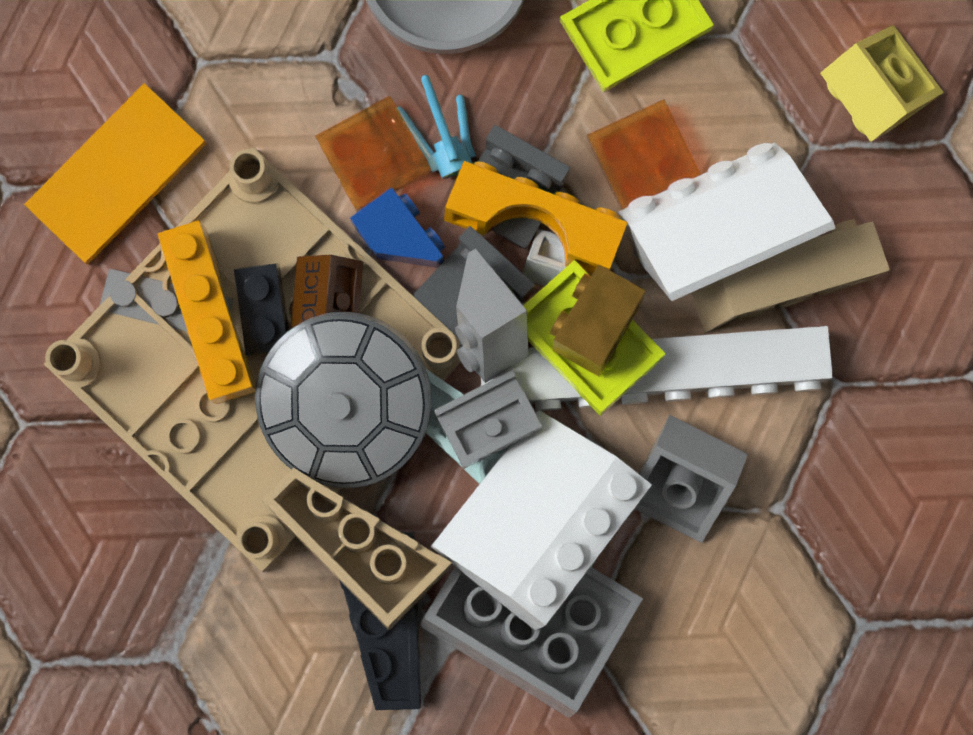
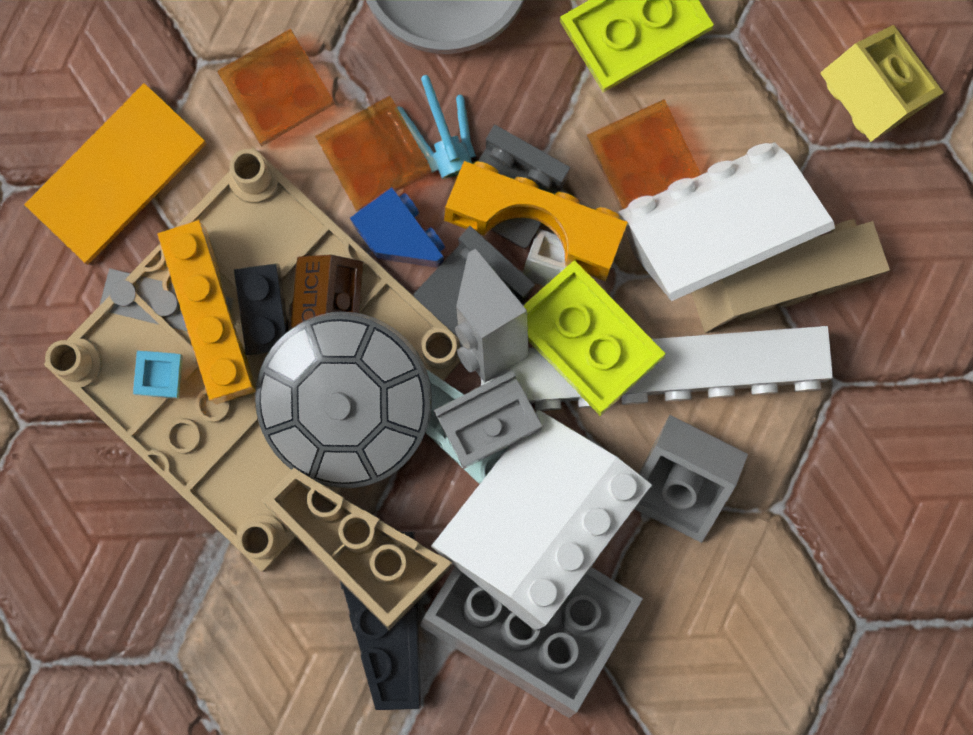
(157, 374): none -> medium azure plate
(276, 87): none -> clear orange plate
(597, 319): pearl gold brick -> none

